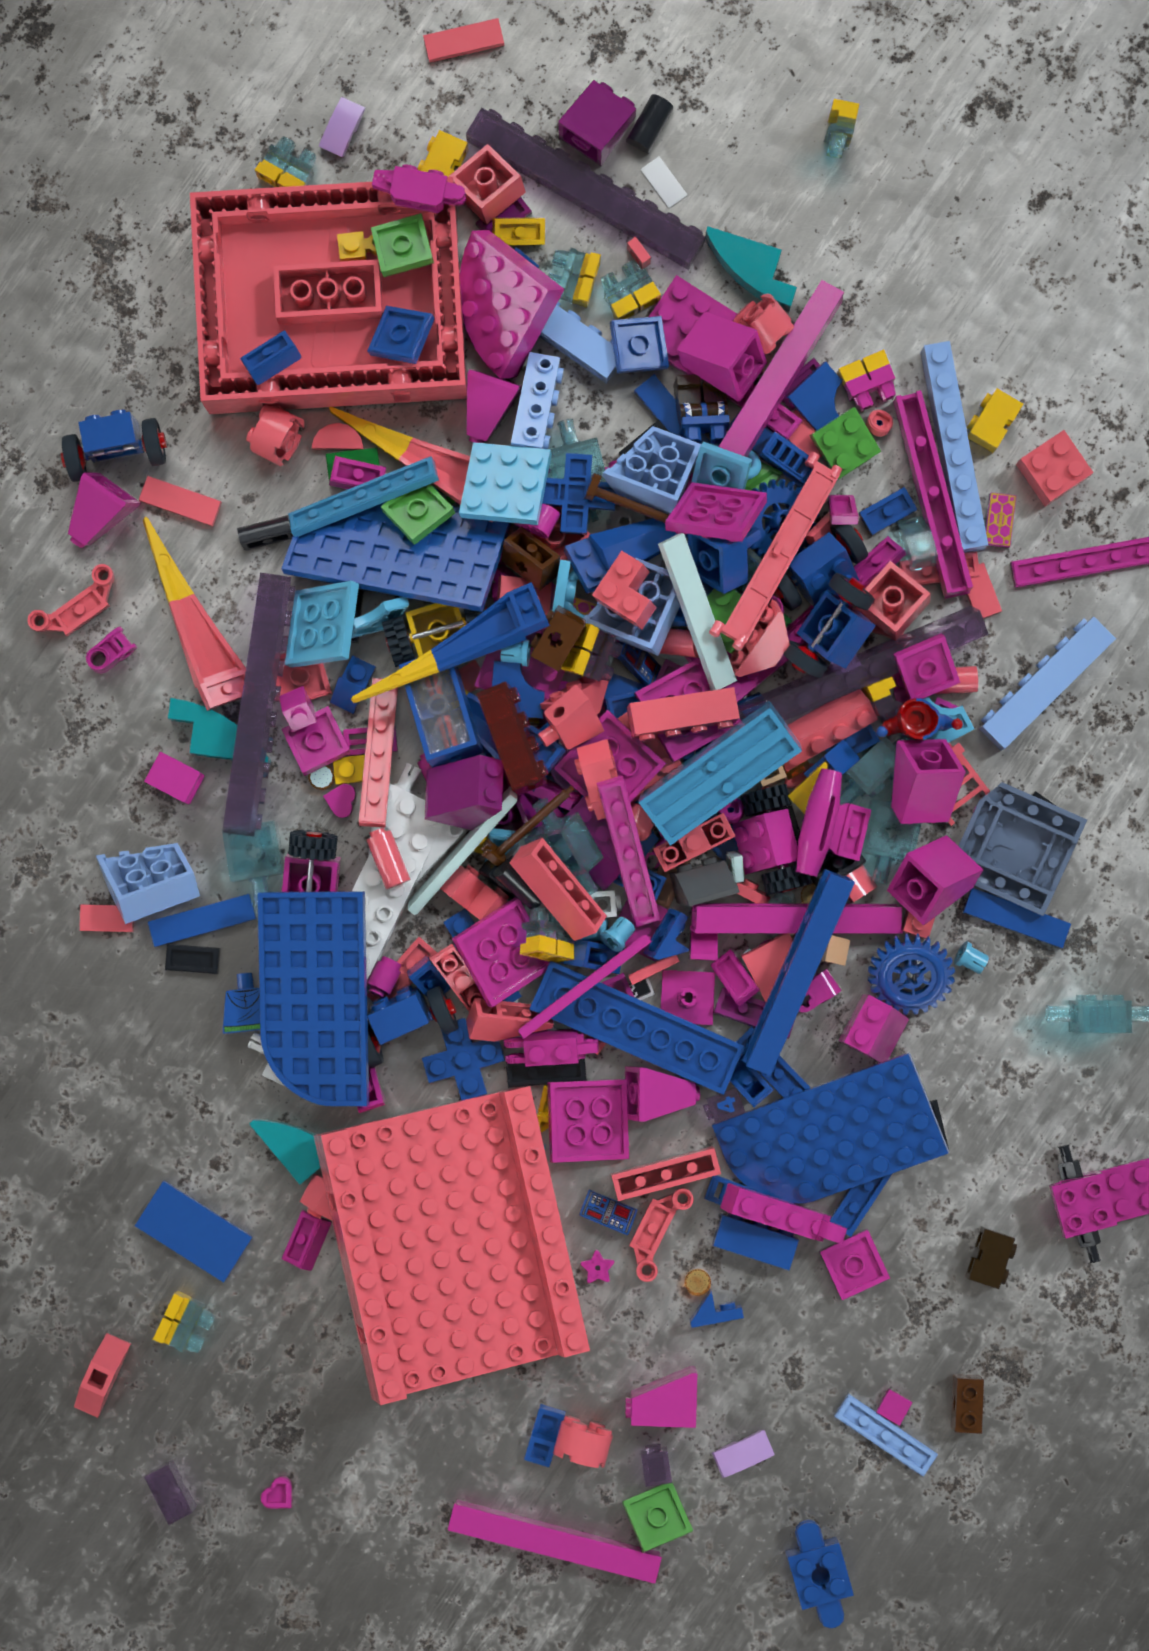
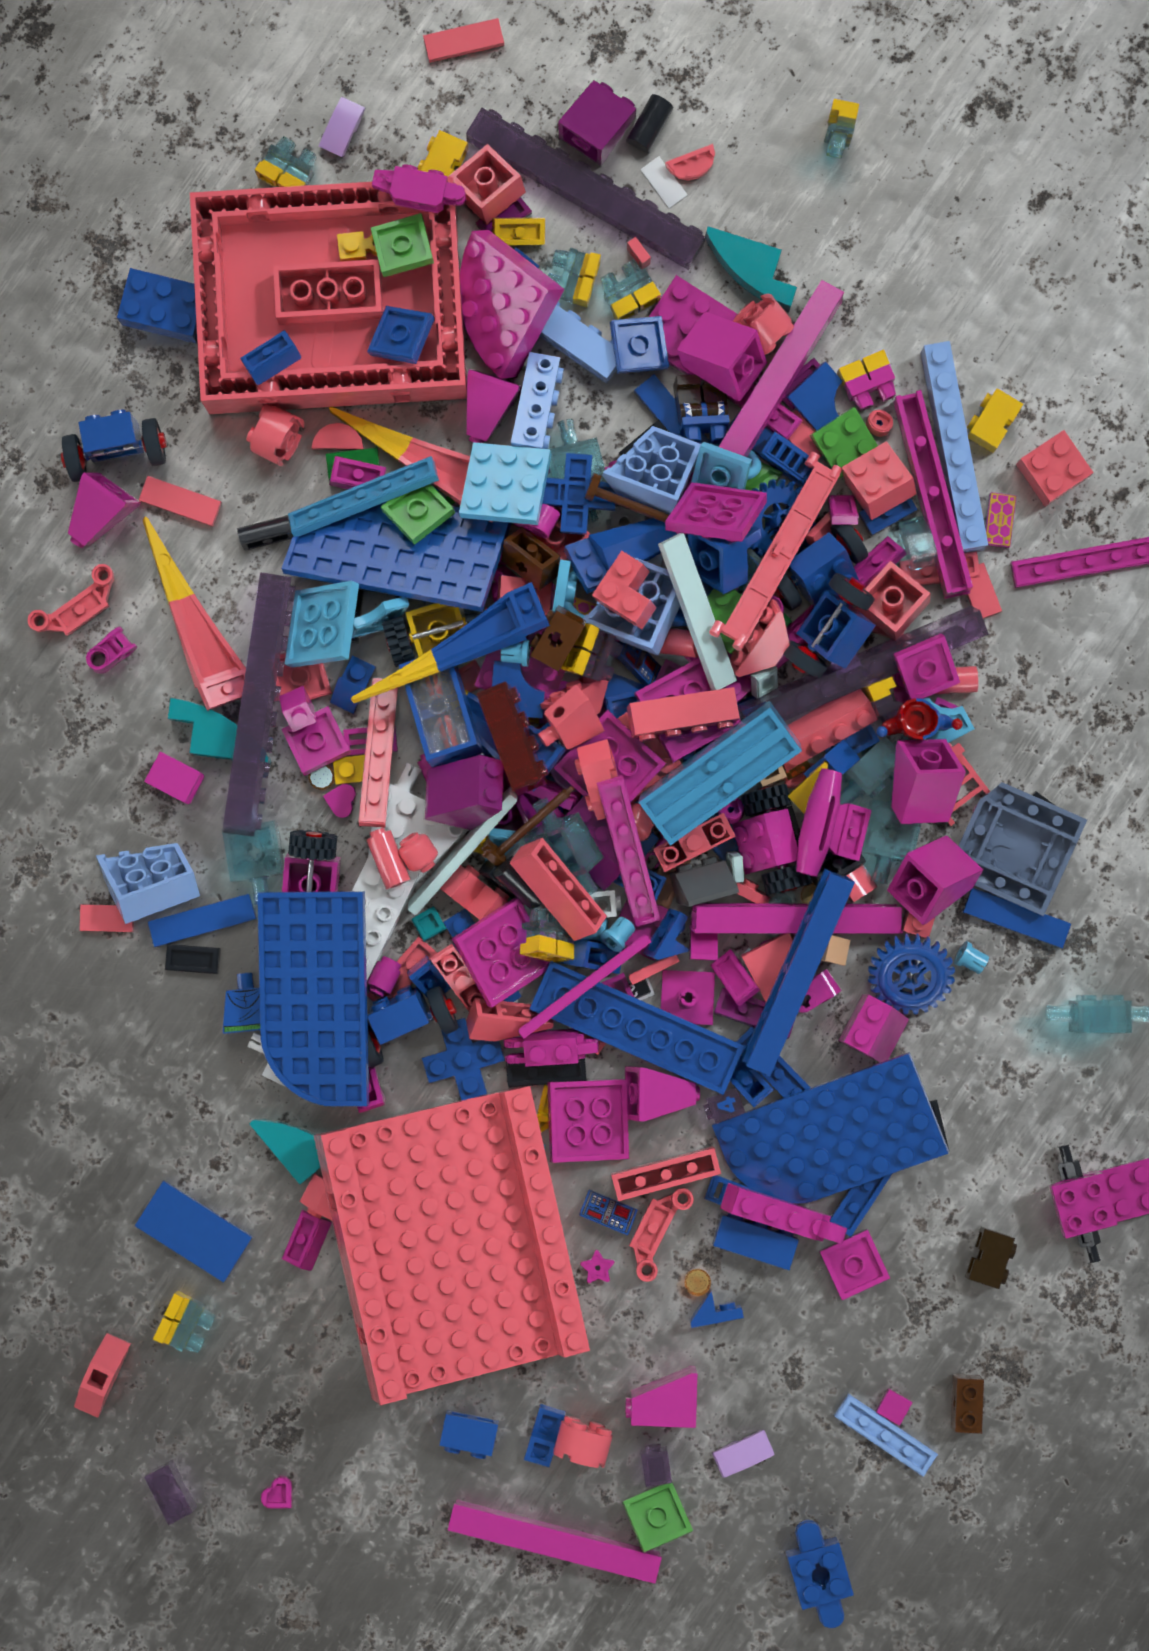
(159, 305): none -> blue brick
(418, 852): none -> coral head
(429, 924): none -> teal tile
(468, 1434): none -> blue brick
(693, 164): none -> coral tile
(764, 682): none -> light aqua tile
(879, 480): none -> coral brick
(1047, 683): light blue brick -> none

